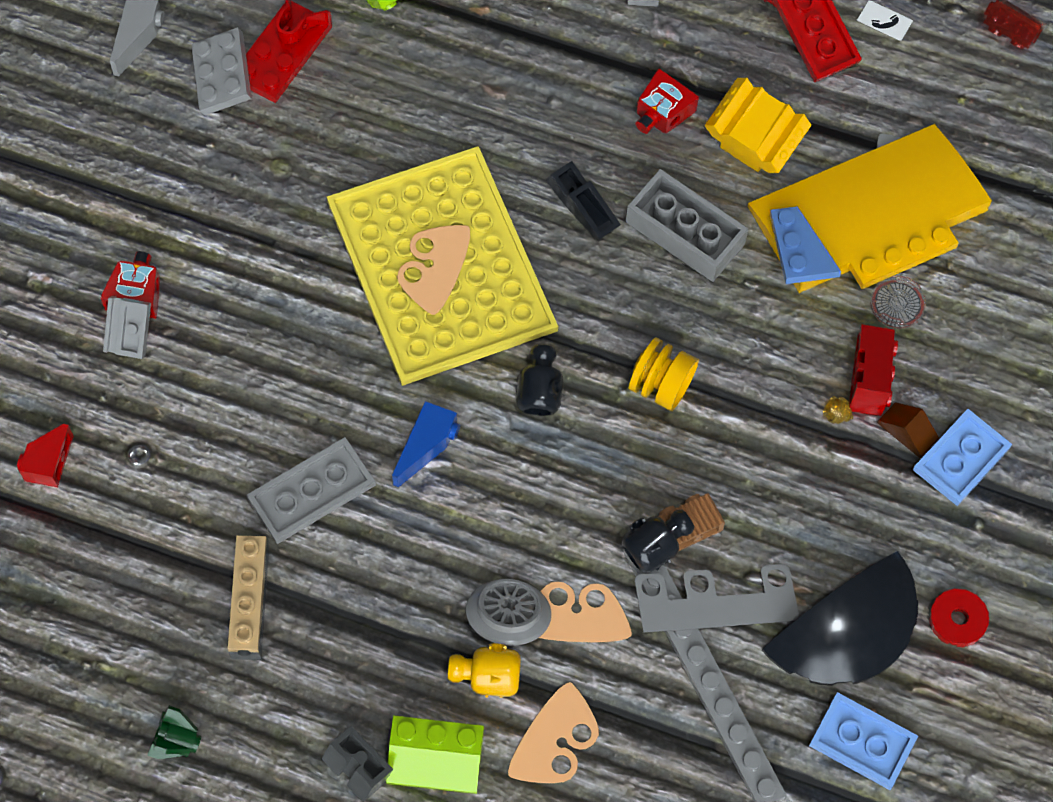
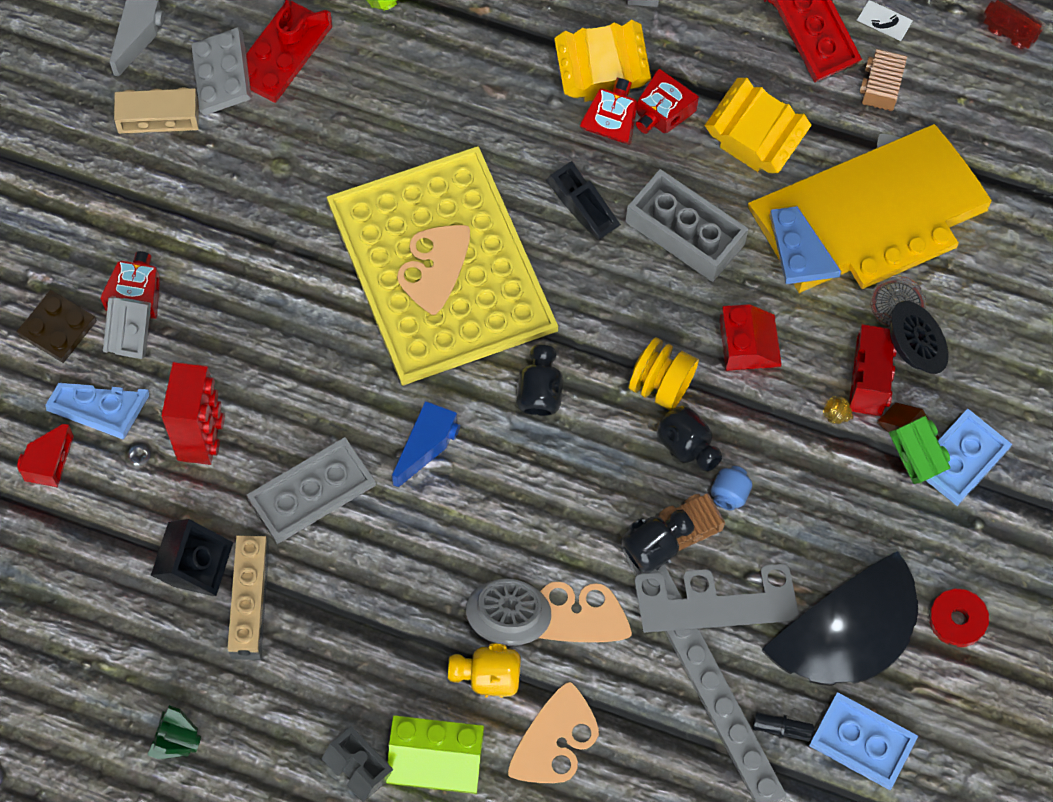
(56, 326): none -> dark brown plate
(100, 409): none -> light blue wing
(156, 110): none -> tan brick
(192, 413): none -> red brick
(192, 557): none -> black slope
(600, 55): none -> yellow slope
(612, 113): none -> red torso
(688, 438): none -> black piece
(731, 488): none -> medium blue head
(749, 338): none -> red slope
(783, 726): none -> black axle
(884, 79): none -> medium nougat brick
(918, 338): none -> black piece
(920, 449): none -> bright green brick

